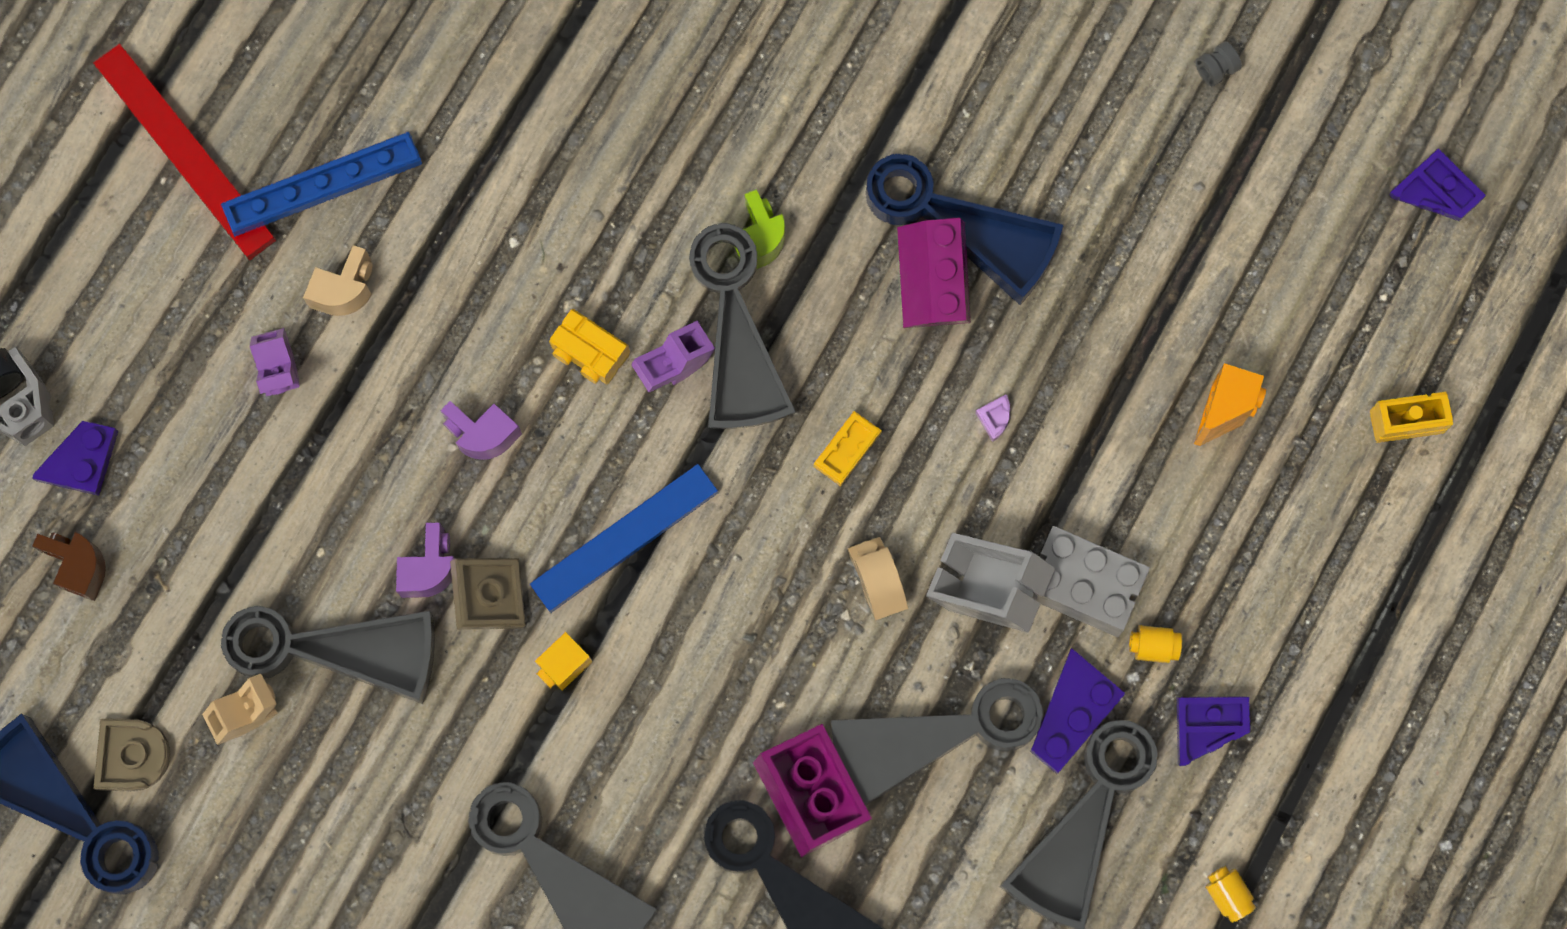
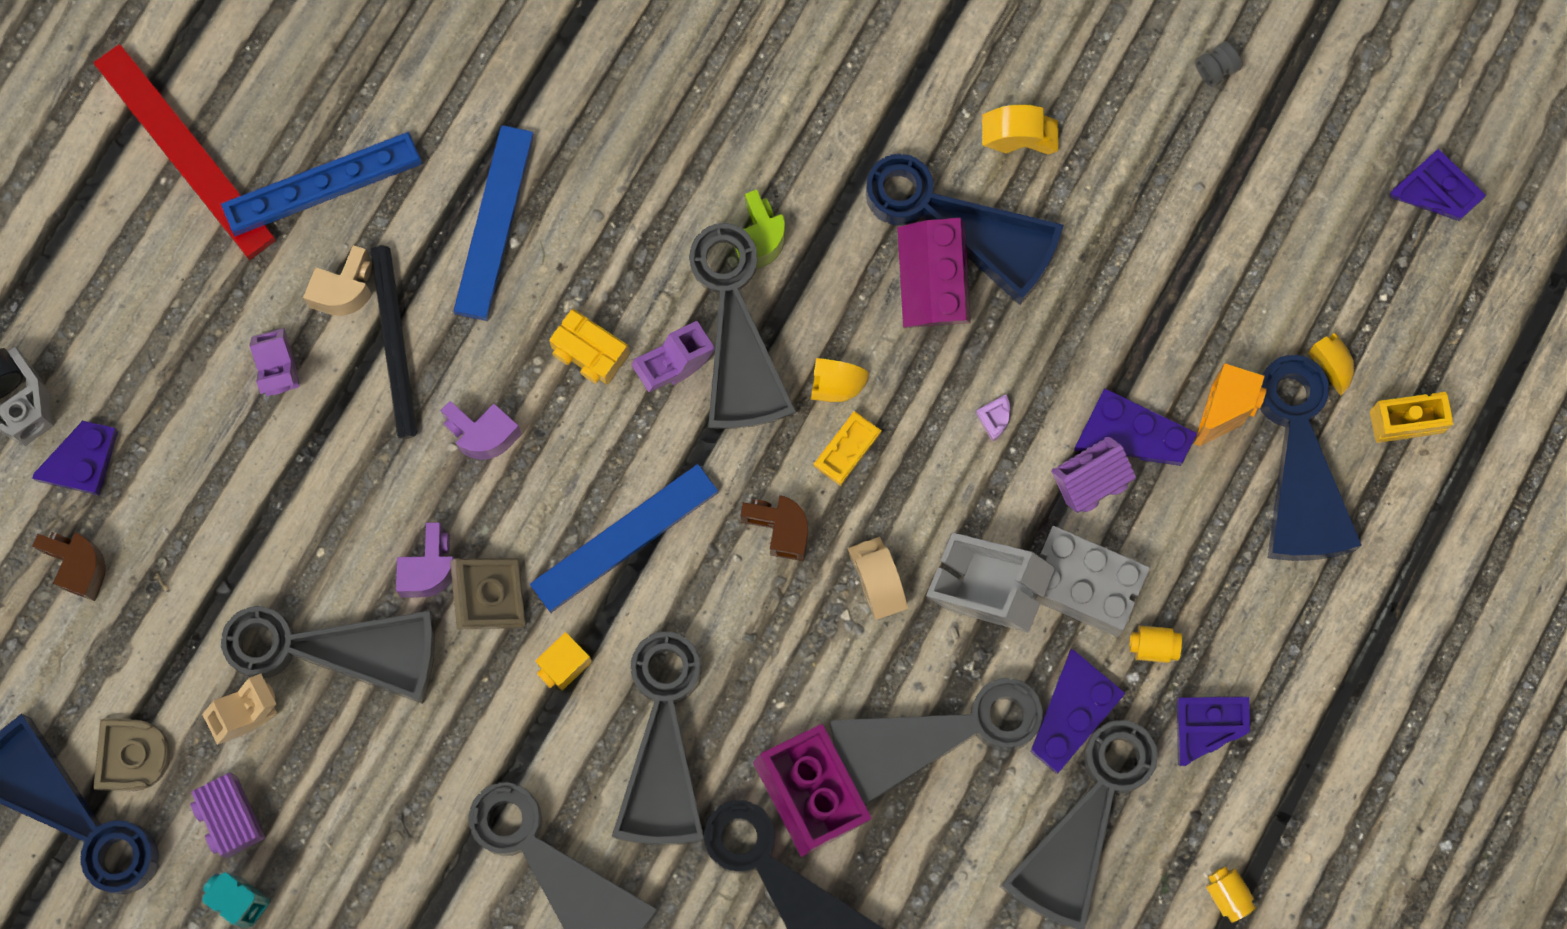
(226, 815): none -> medium lavender brick
(235, 899): none -> teal brick
(393, 342): none -> black axle
(494, 223): none -> blue tile
(660, 793): none -> dark grey piece
(788, 526): none -> reddish brown brick
(837, 380): none -> yellow brick
(1019, 127): none -> yellow brick
(1094, 475): none -> medium lavender brick
(1137, 430): none -> dark purple wing
(1308, 507): none -> dark blue piece
(1335, 361): none -> yellow brick

